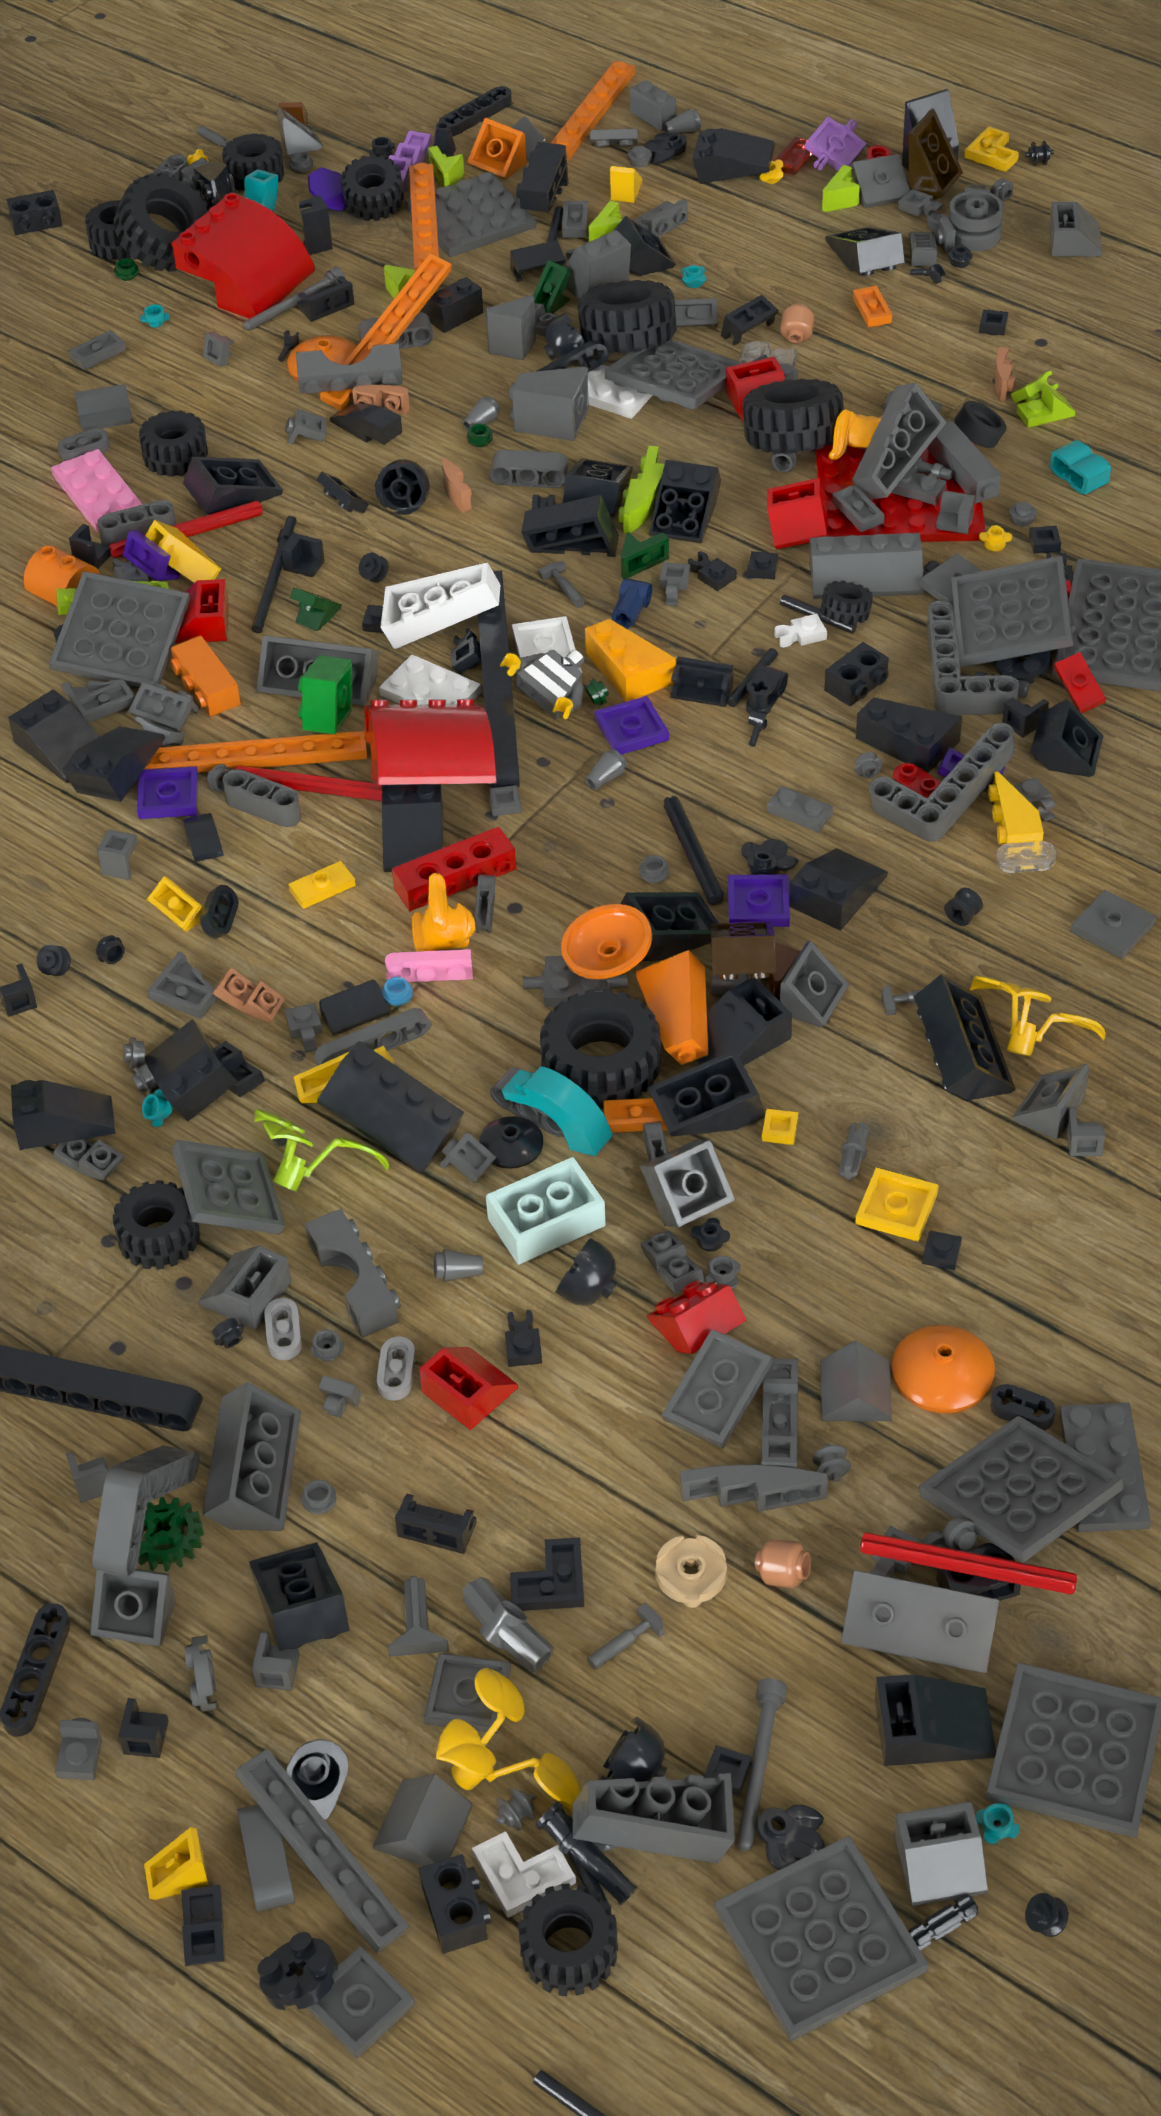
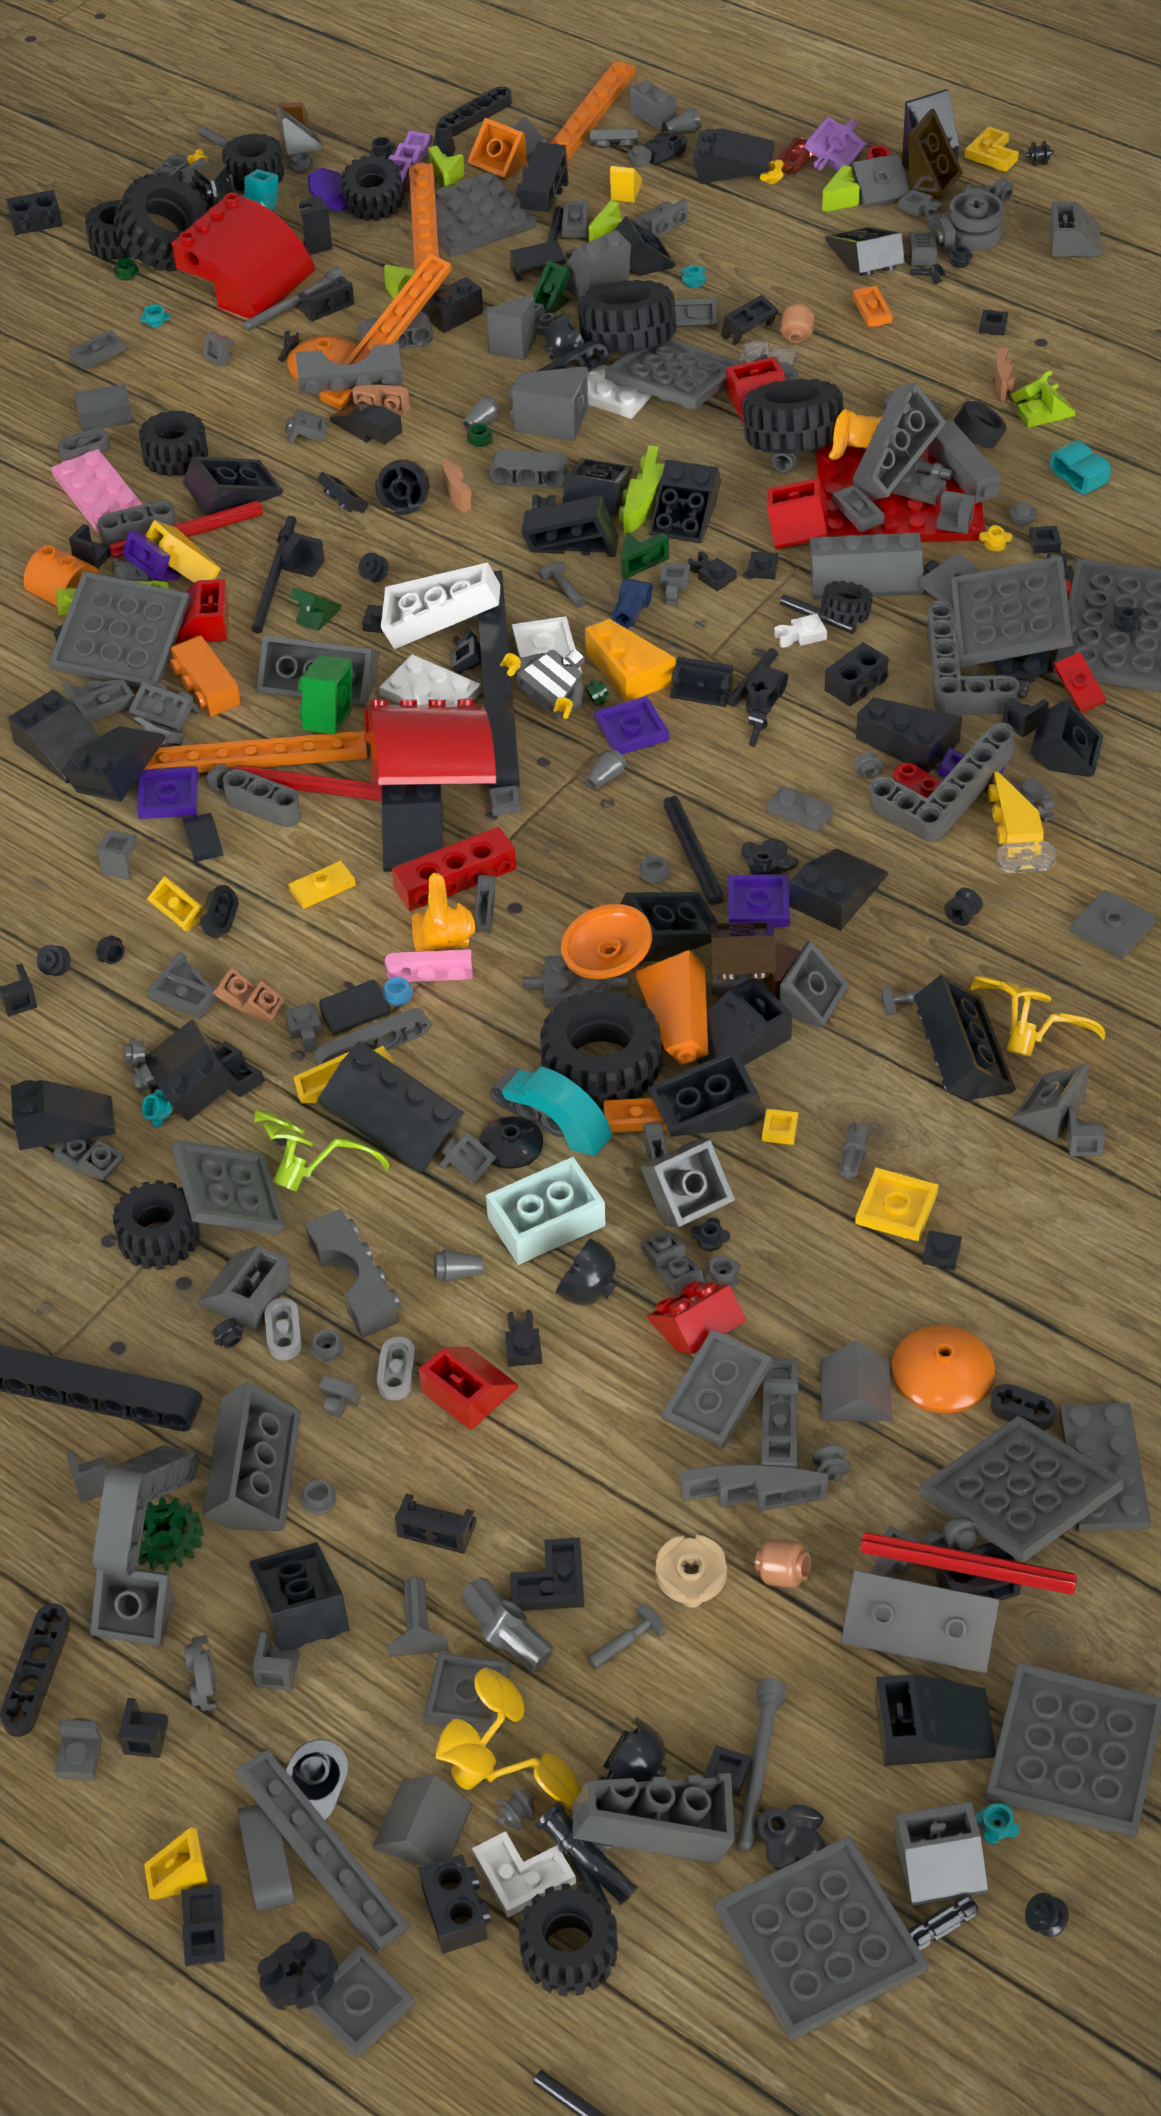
(1127, 618): none -> black plate

